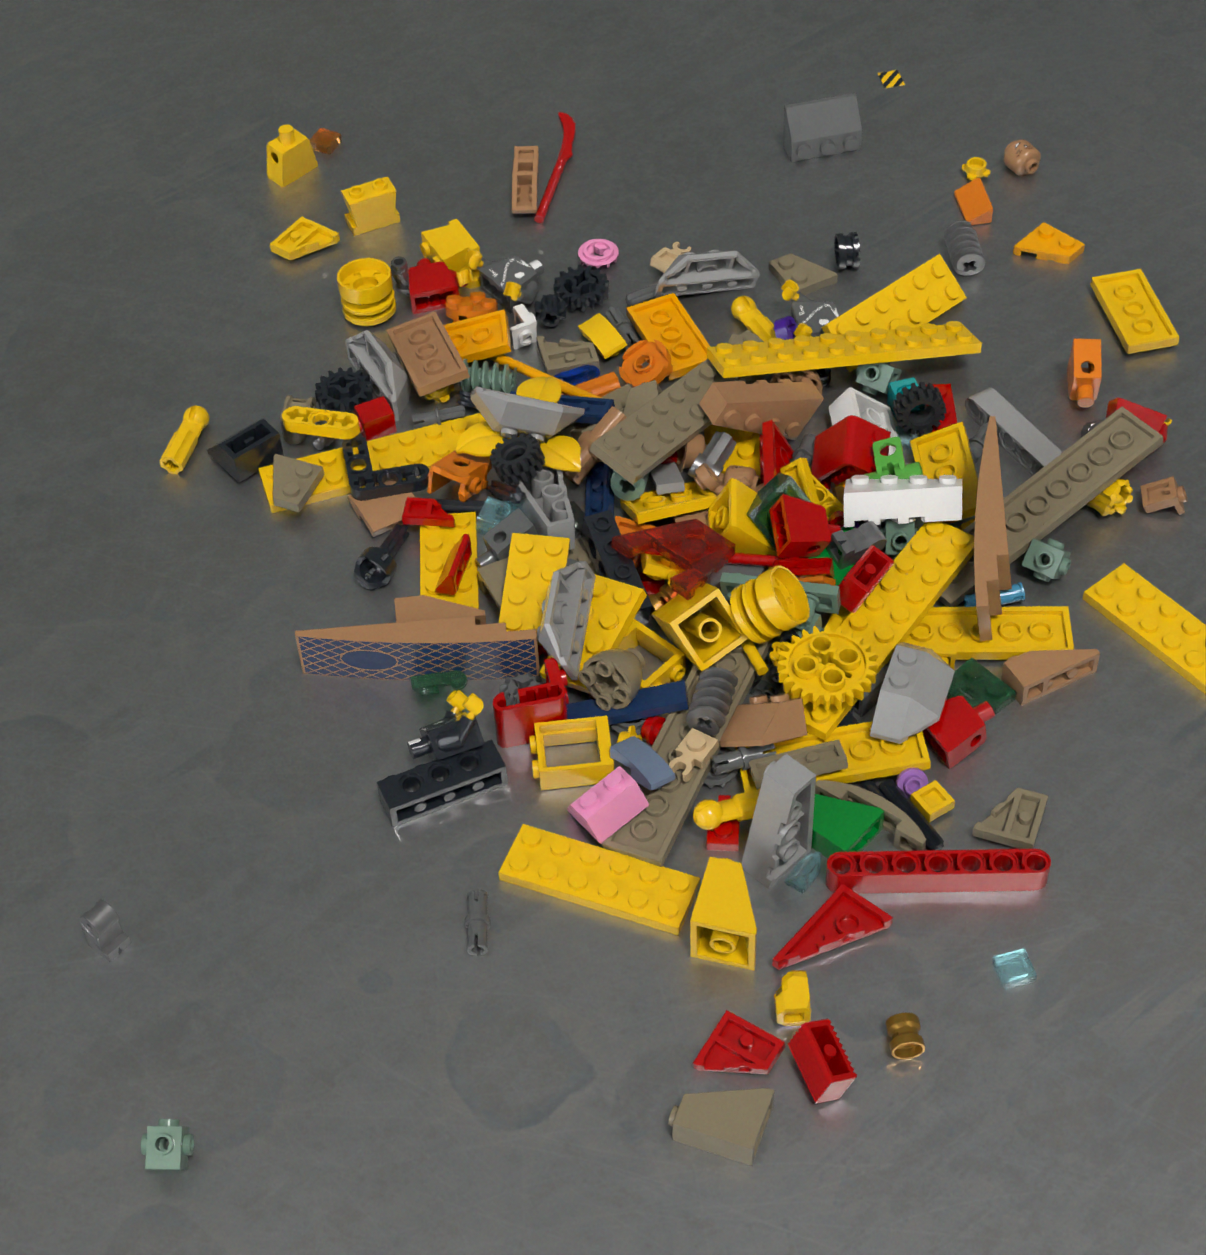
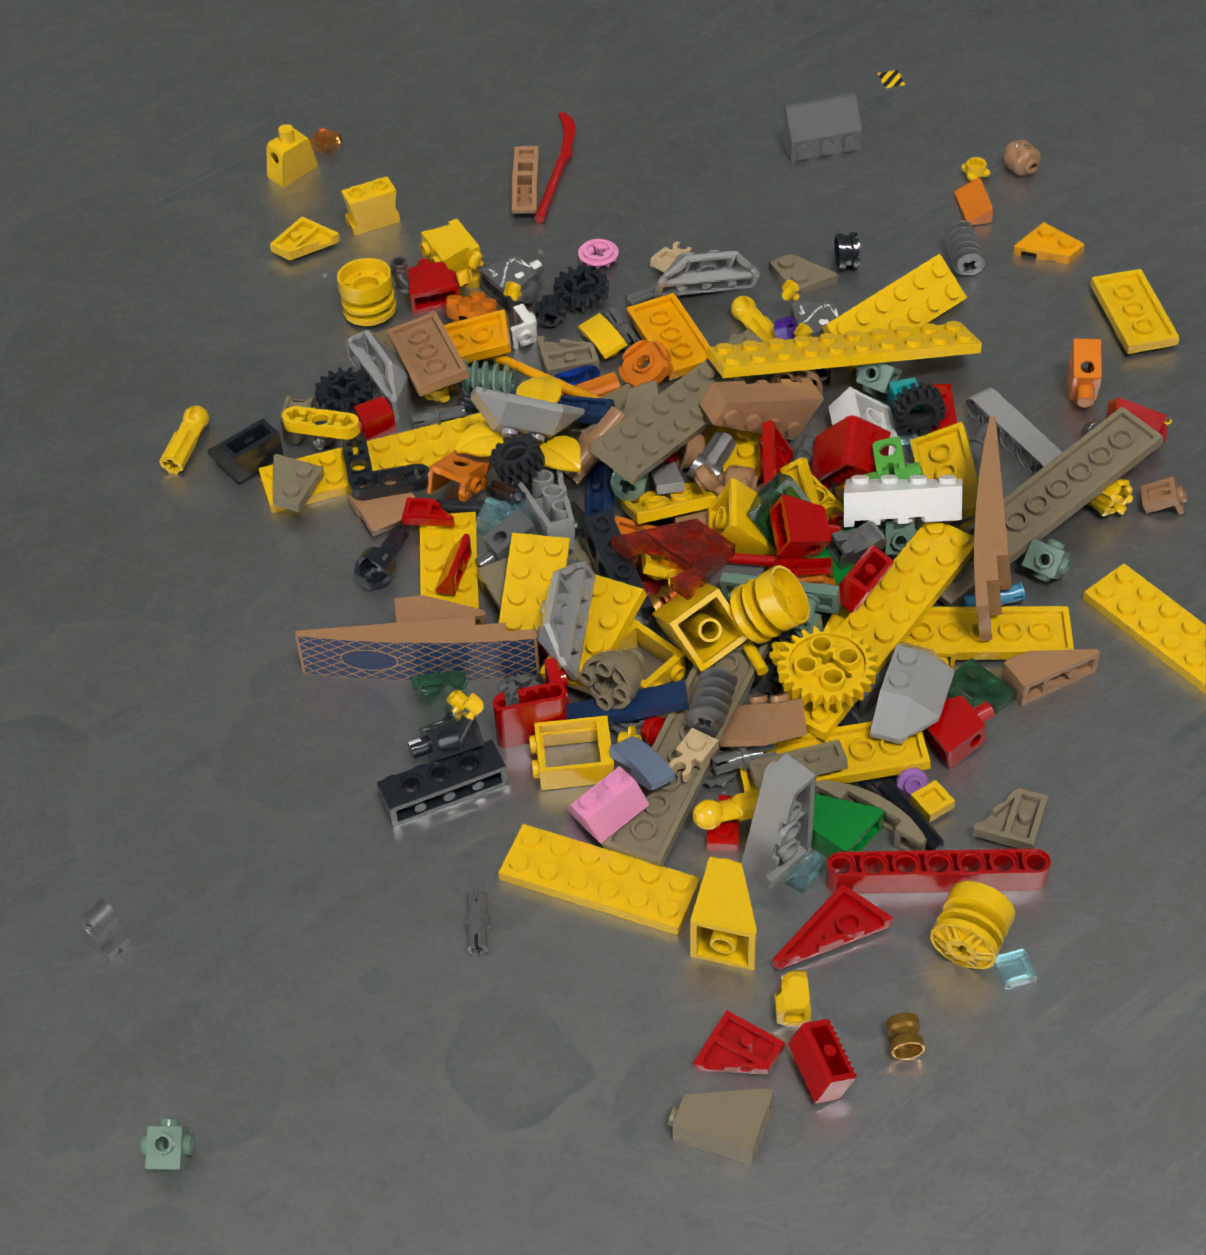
(973, 925): none -> yellow wheel

